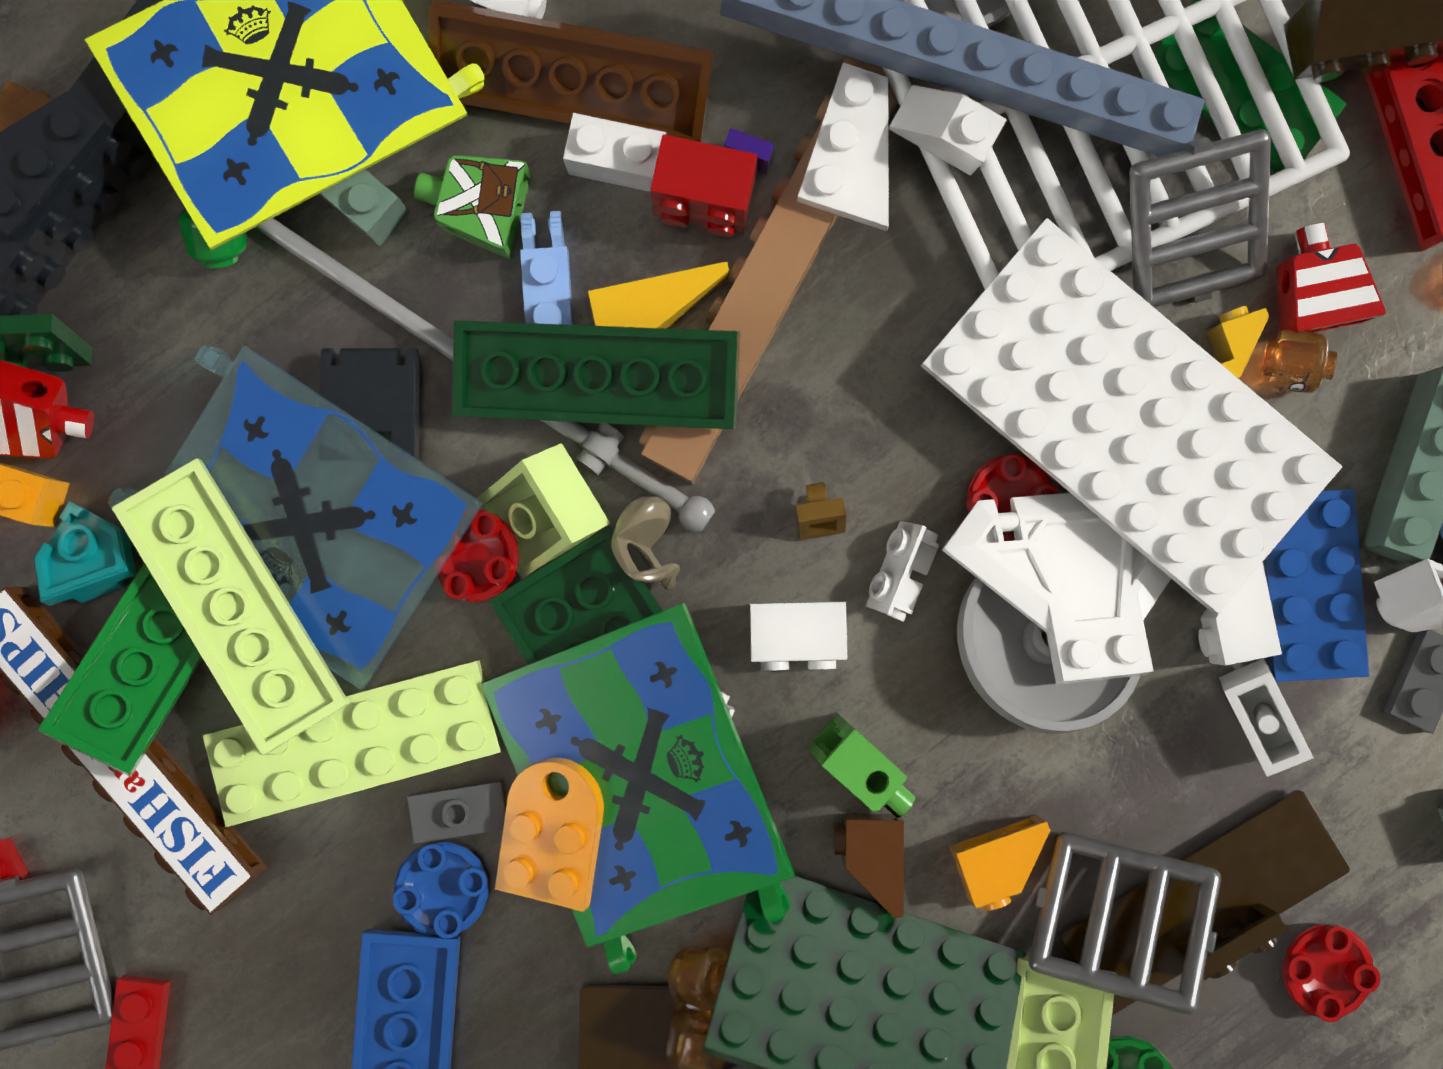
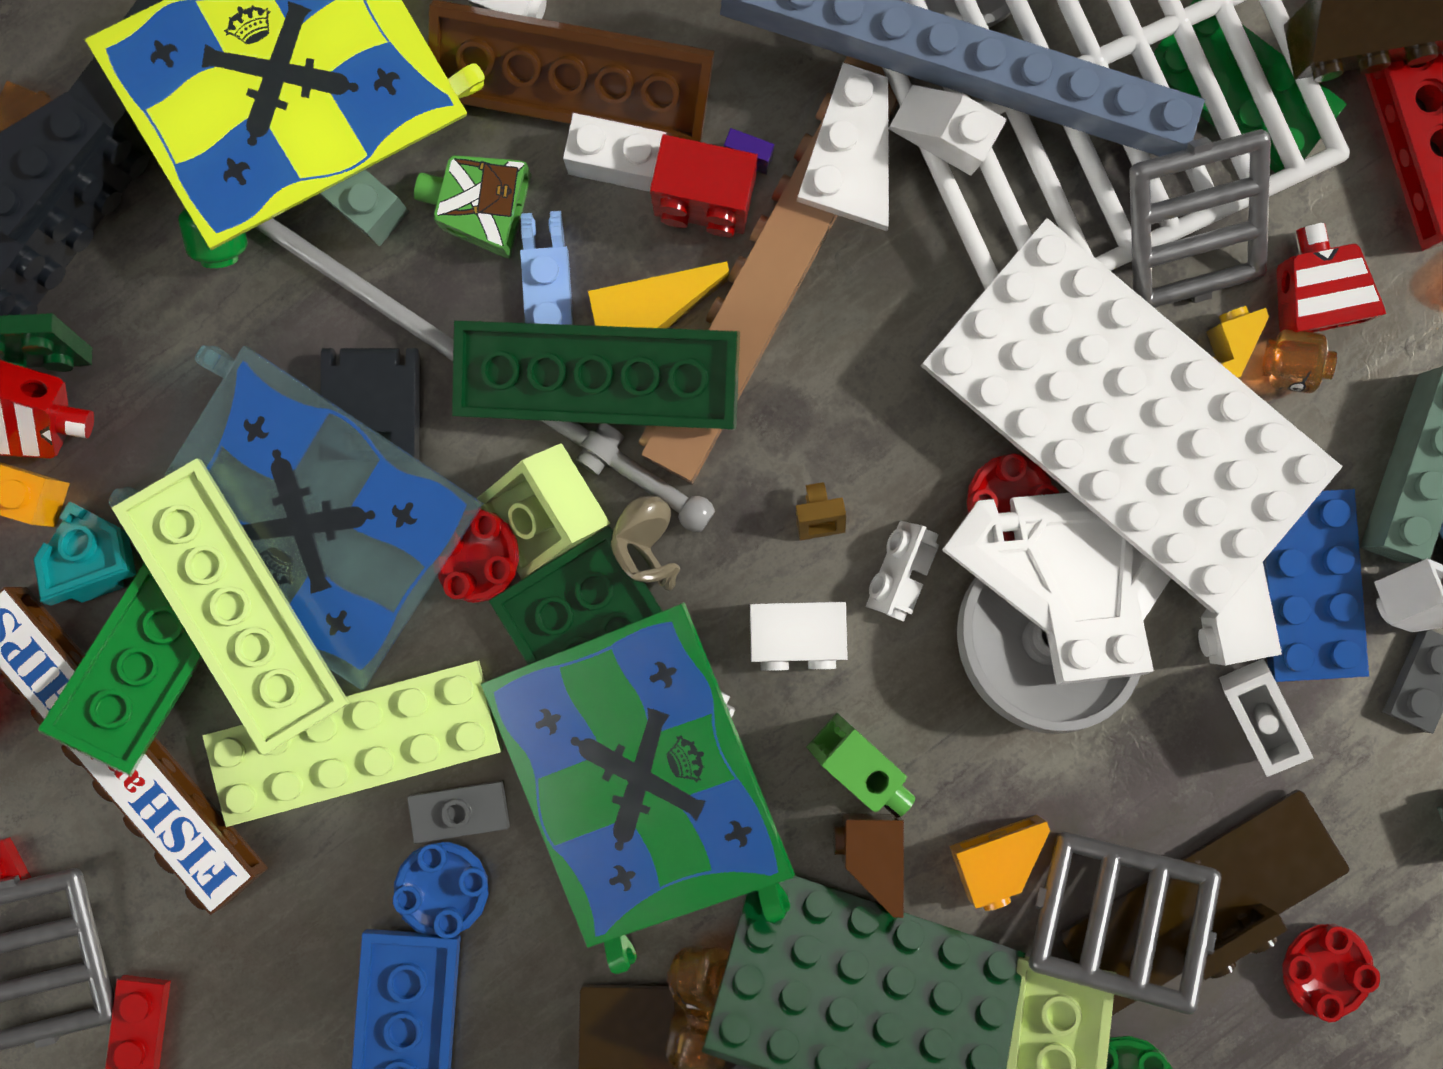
(551, 837): light orange plate -> none

